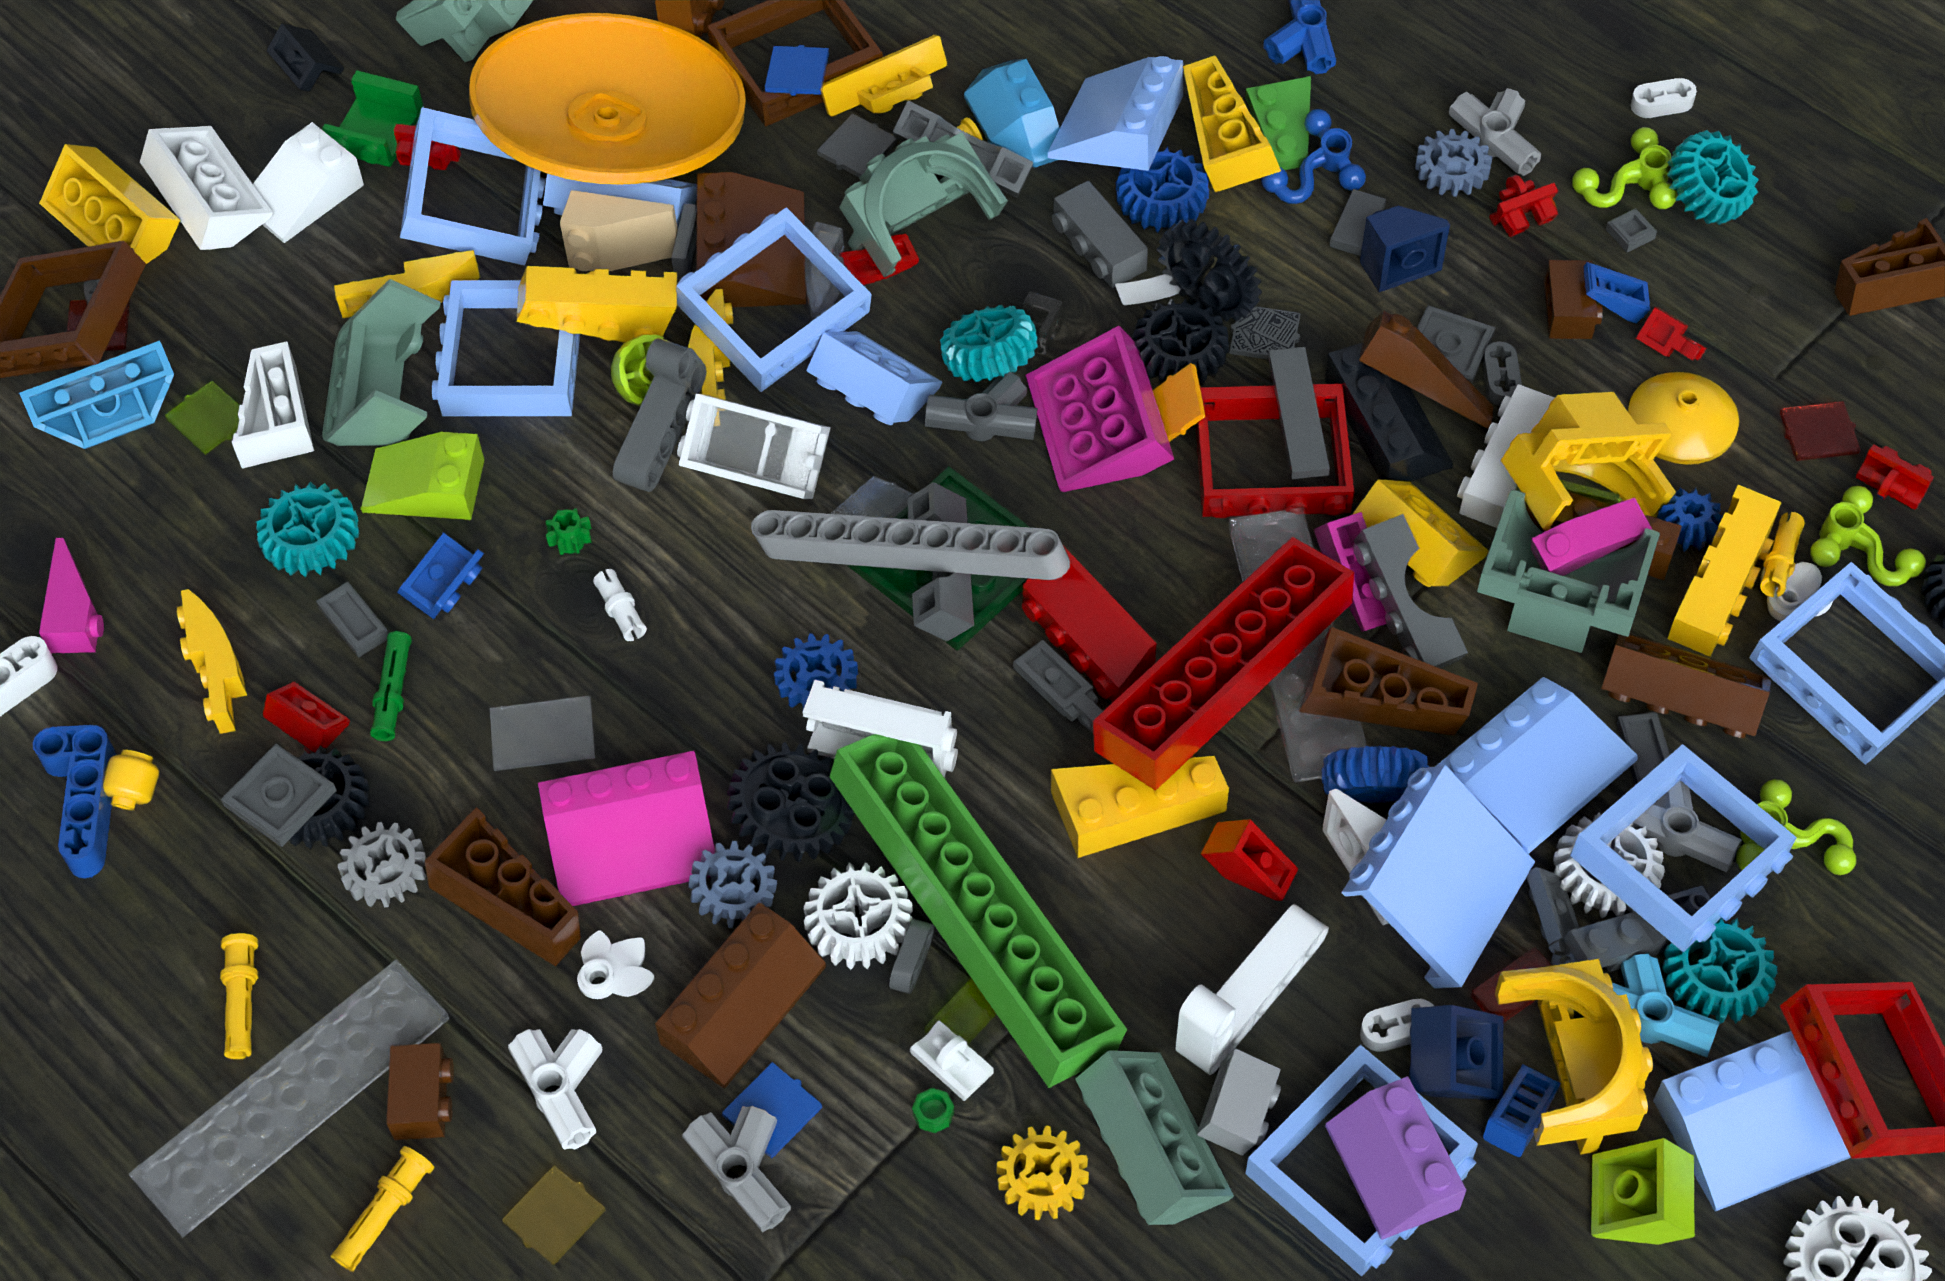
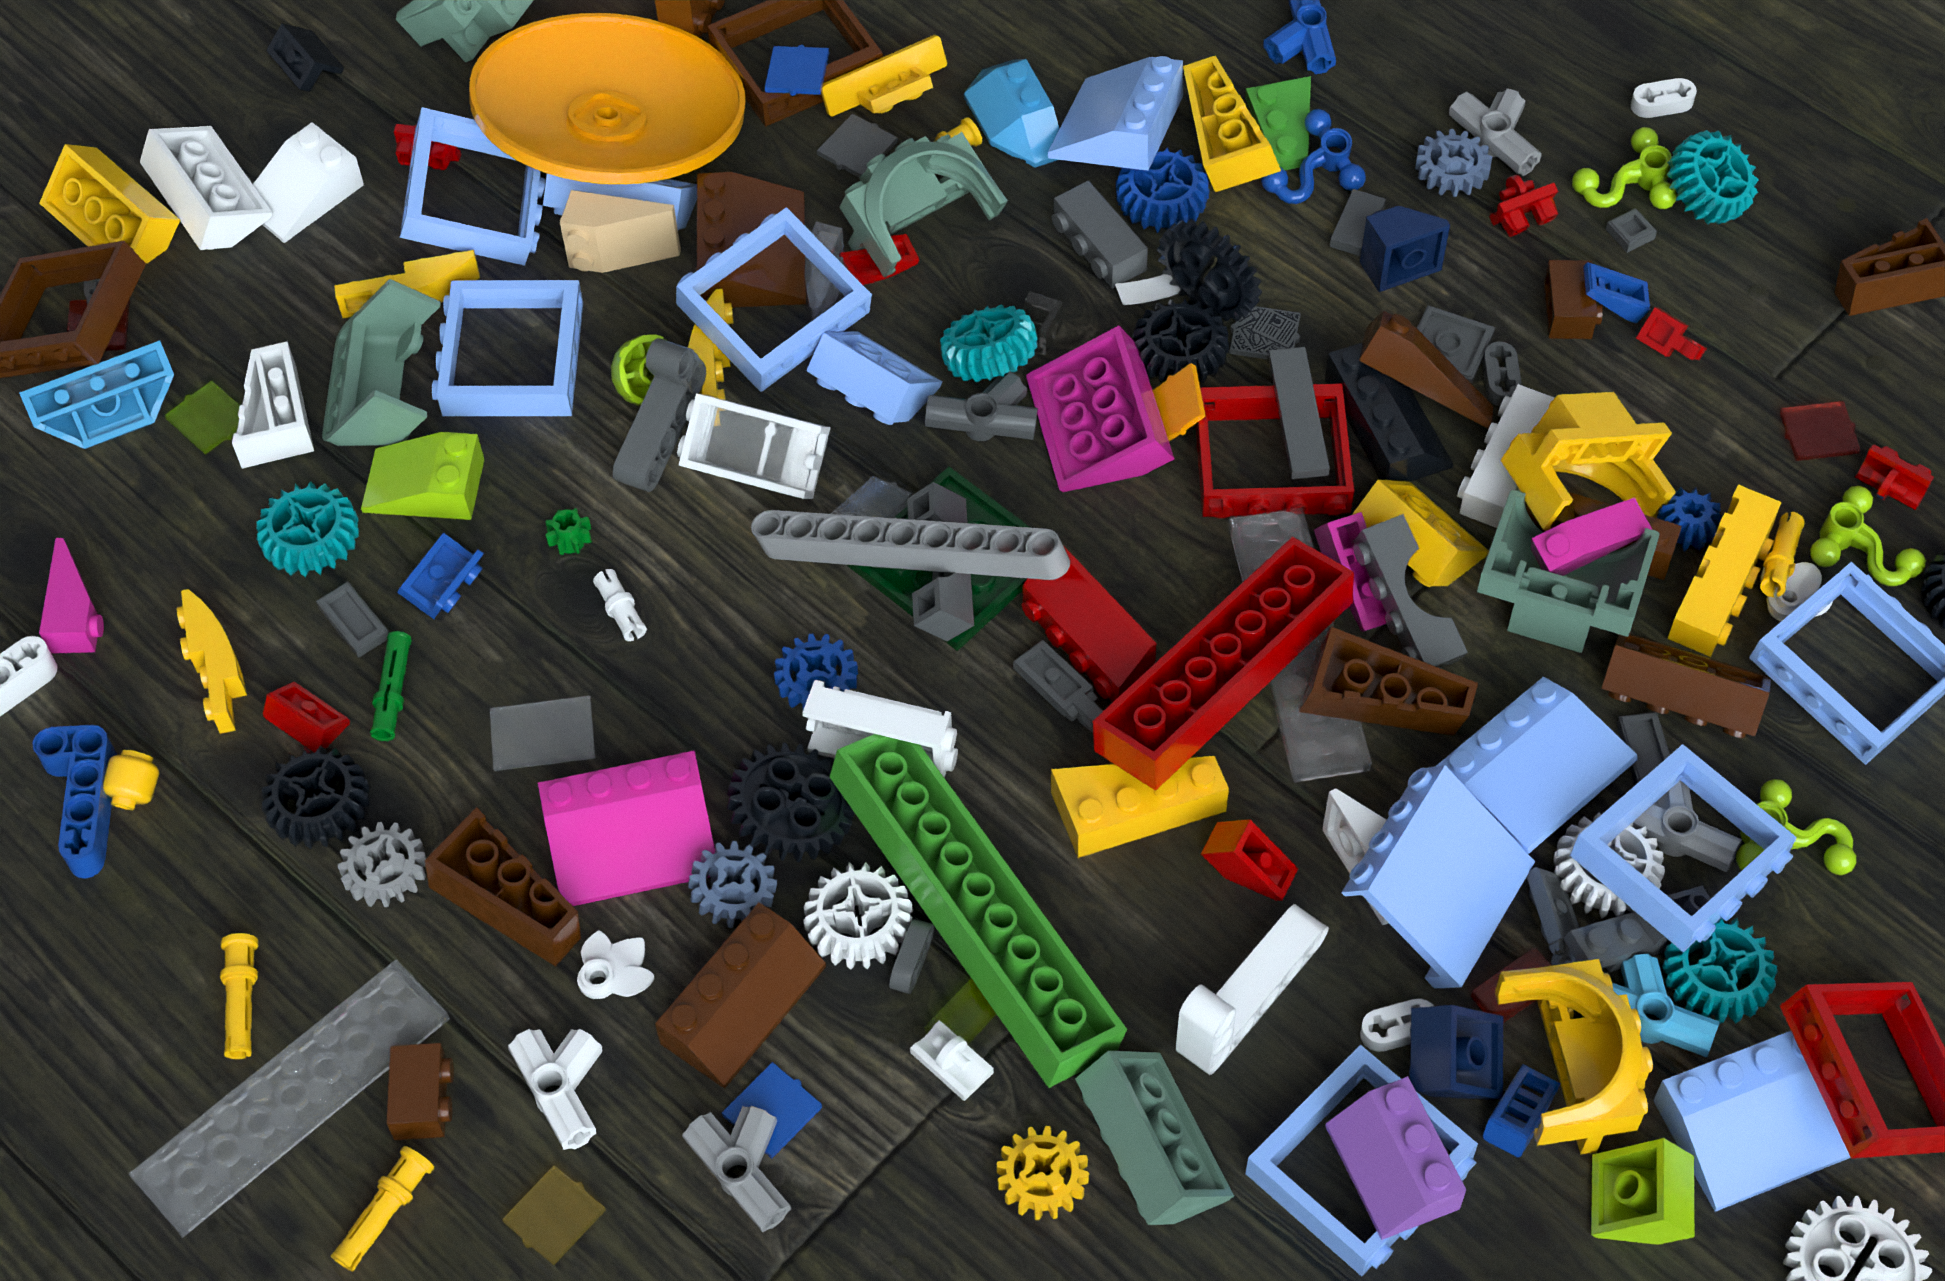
(278, 795): dark grey tile -> none
(373, 116): green panel -> none
(597, 302): yellow wedge -> none
(685, 241): dark grey tile -> none
(933, 1110): green tile -> none
(1003, 165): dark grey arch -> none
(1240, 1102): light grey brick -> none
(1371, 772): blue gear -> none
(1593, 493): clear neon green piece -> none
(1698, 429): yellow dish -> none

